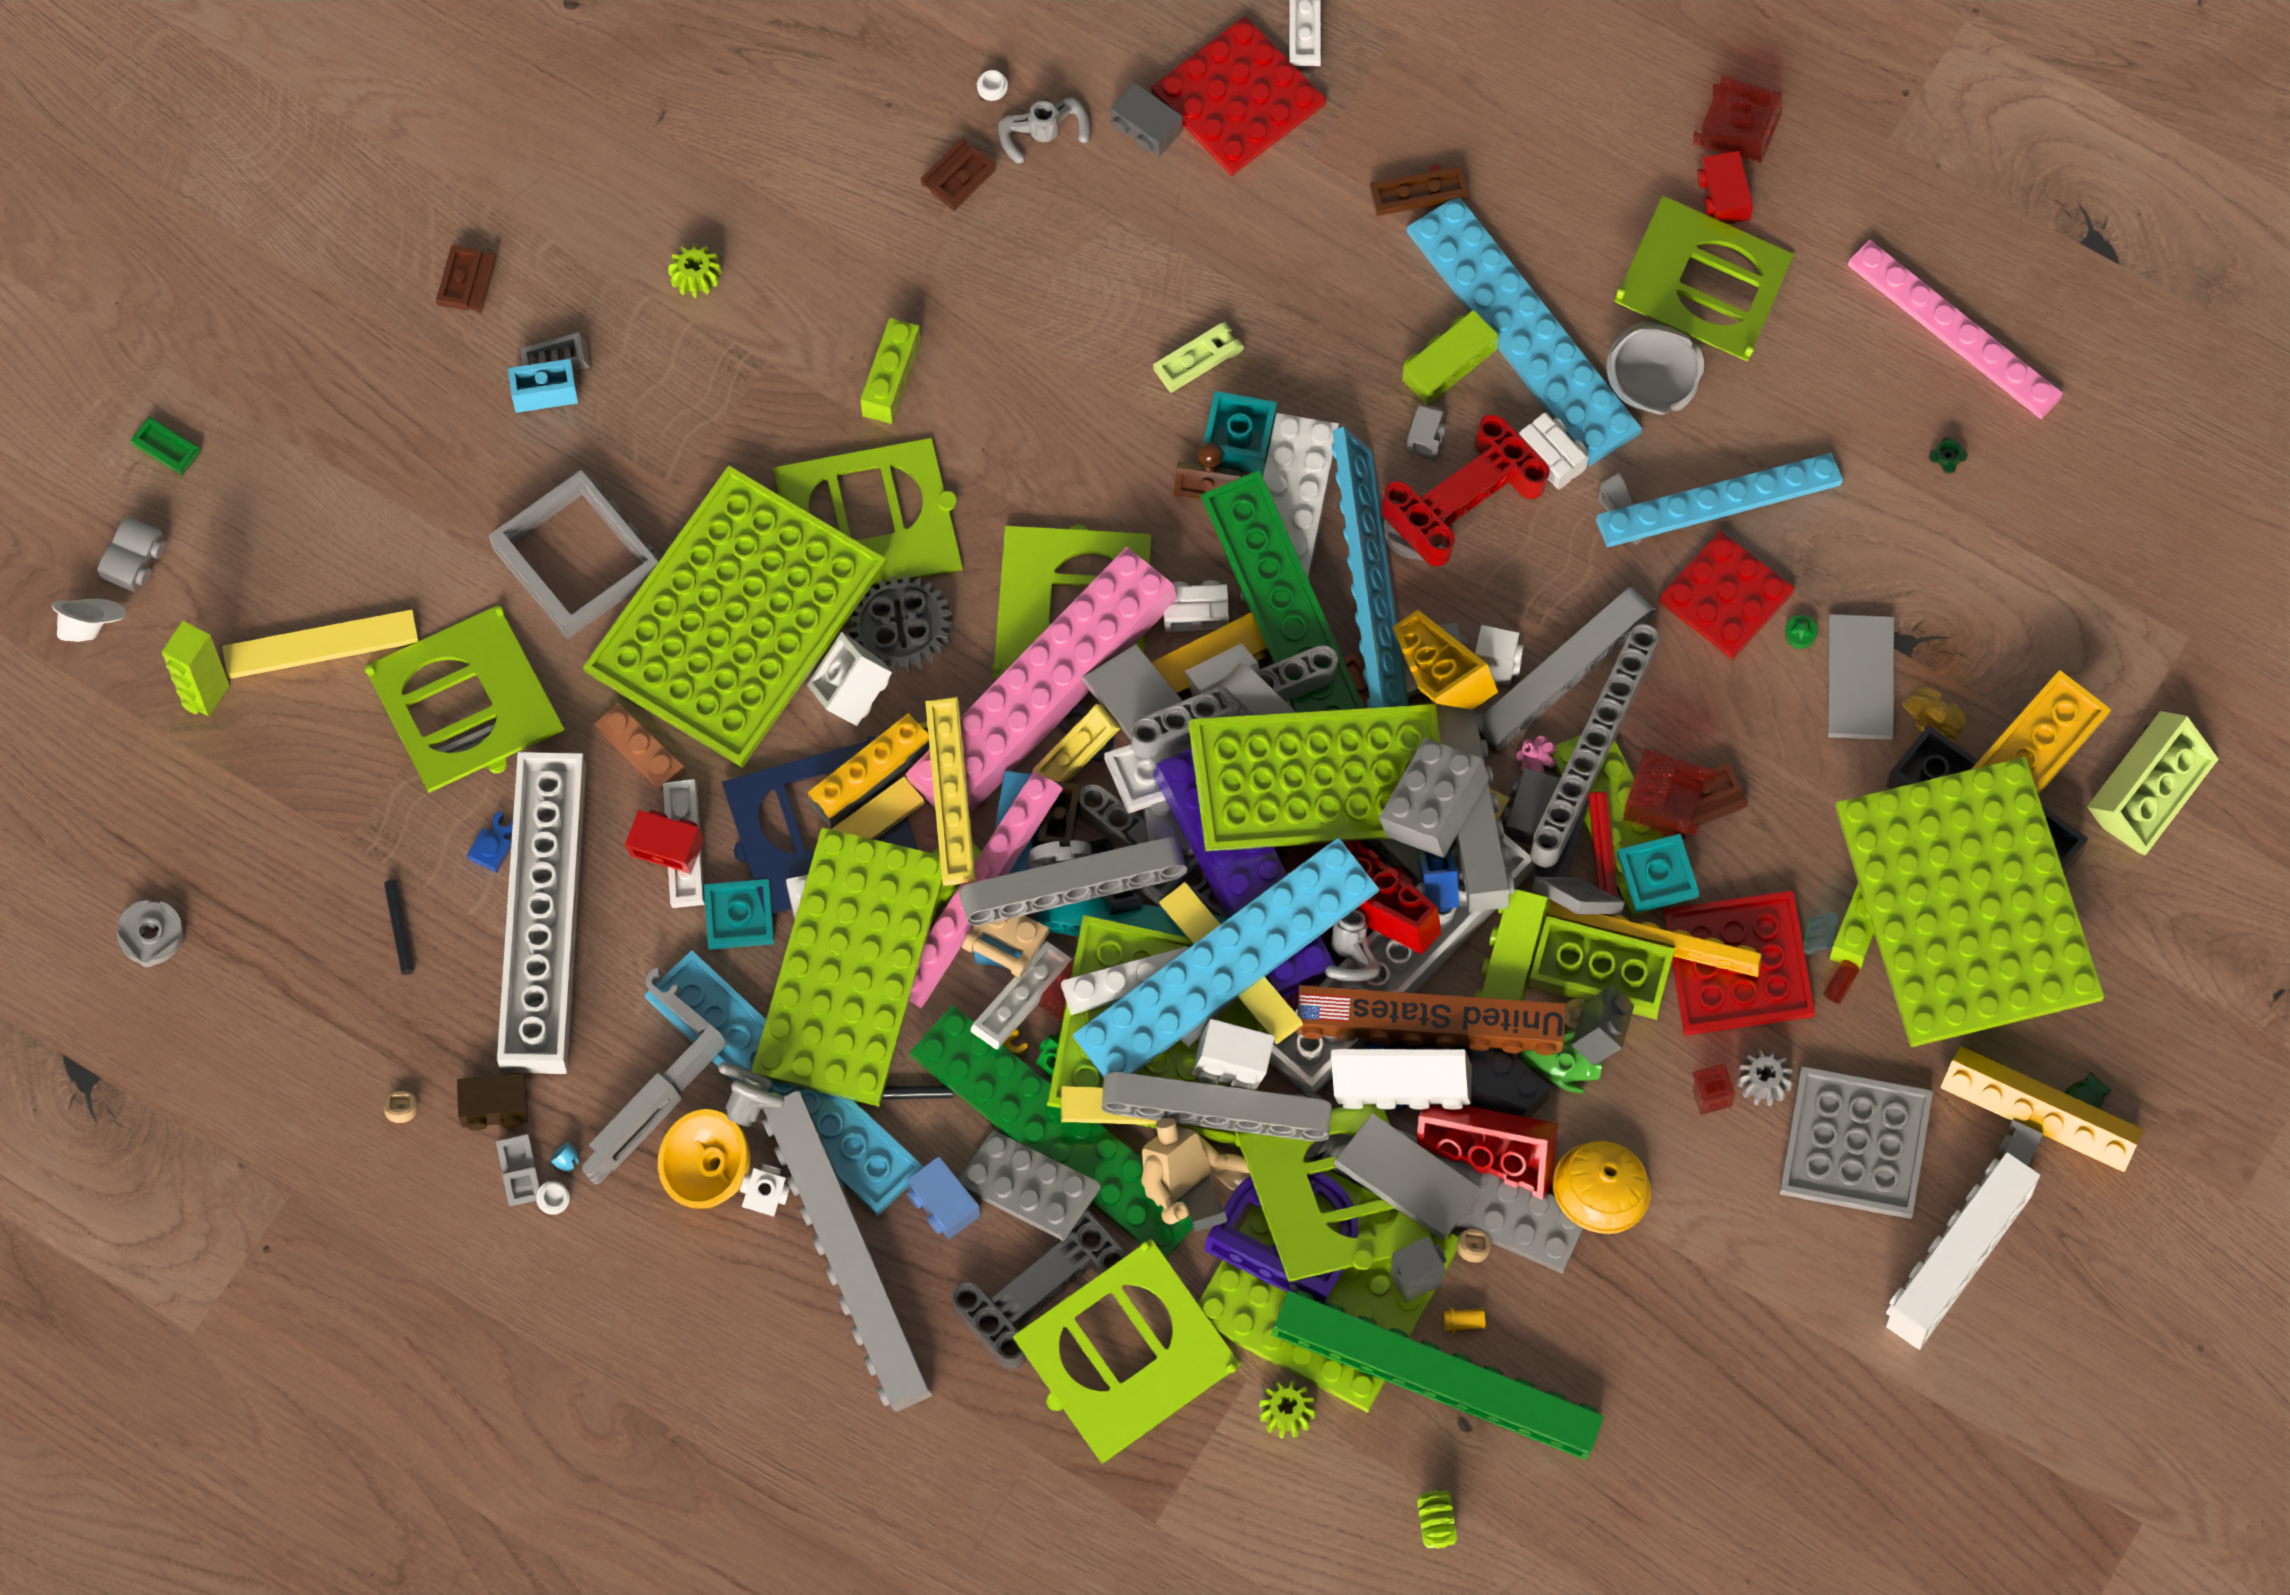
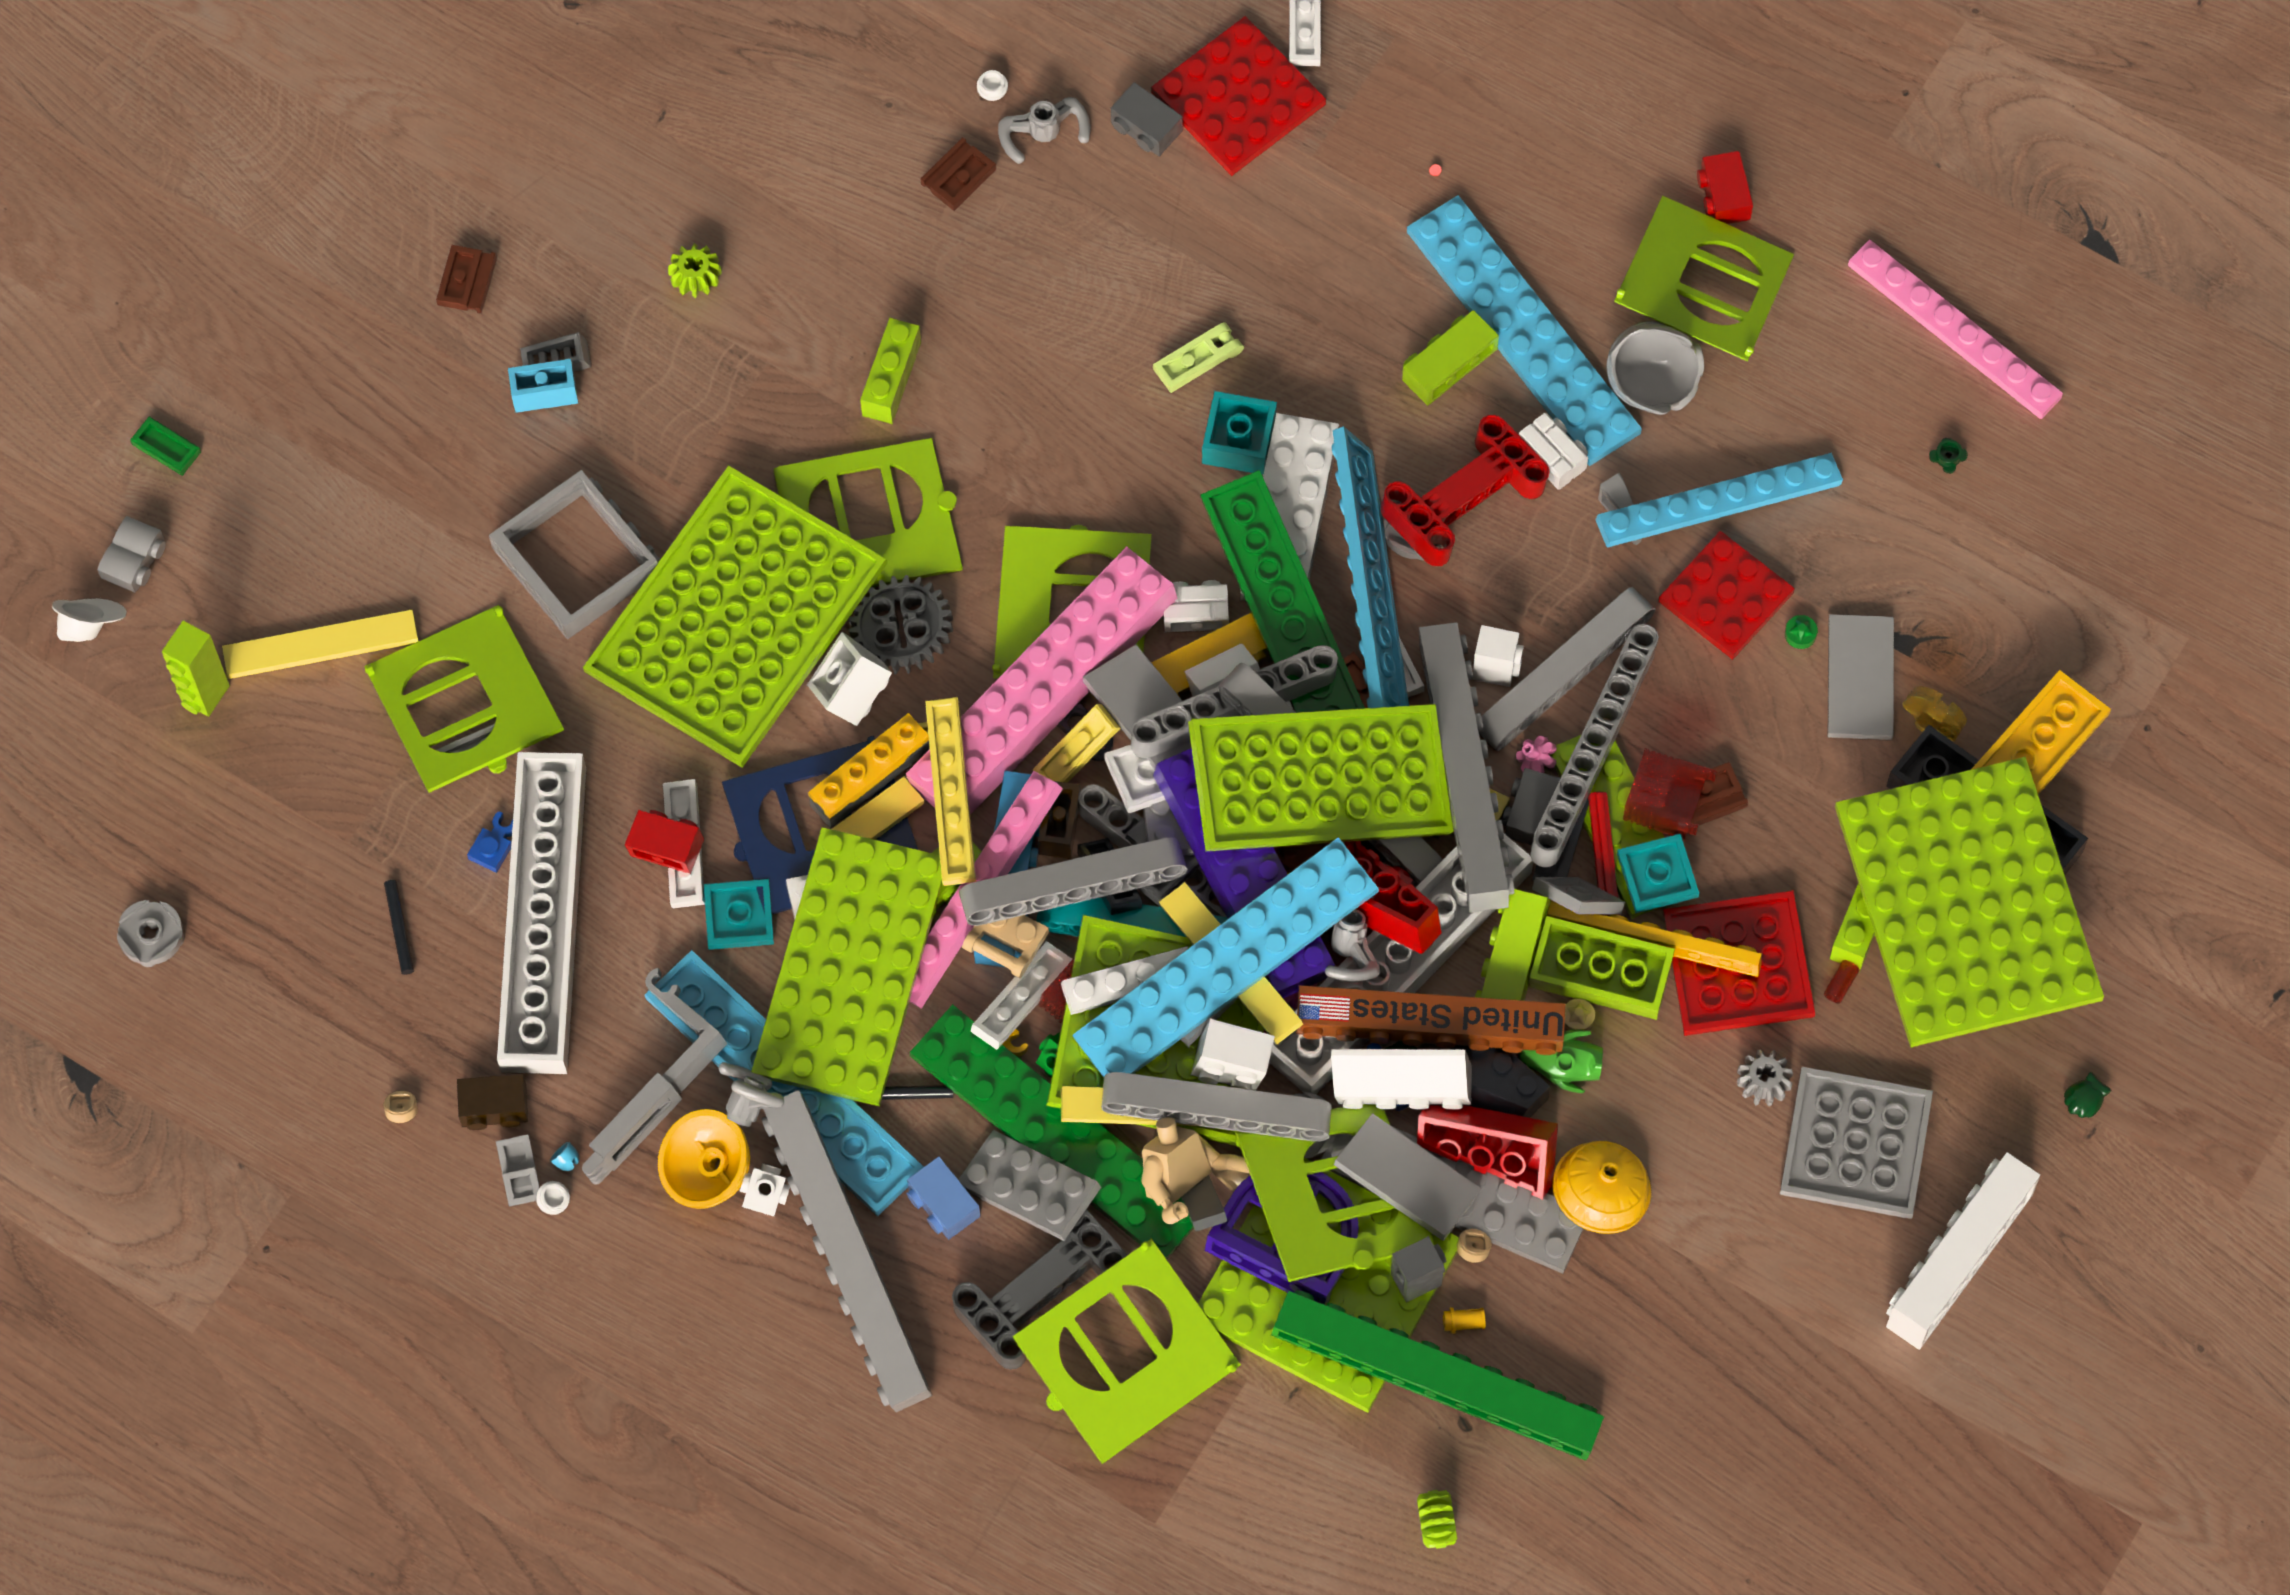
(639, 747): nougat plate -> none
(1052, 853): light grey plate -> none
(1197, 479): reddish brown plate -> none
(1273, 1407): lime gear -> none
(1418, 190): reddish brown plate -> none
(1426, 432): light grey brick -> none
(1434, 797): light grey brick -> none
(1439, 879): blue slope -> none
(1443, 665): yellow wedge -> none
(1602, 1025): dark grey brick -> none
(1713, 1089): clear red brick -> none
(1740, 119): clear red piece -> none
(1820, 932): clear light blue piece -> none
(2022, 1143): light grey brick -> none
(2042, 1108): yellow brick -> none
(2153, 781): yellowish green slope -> none

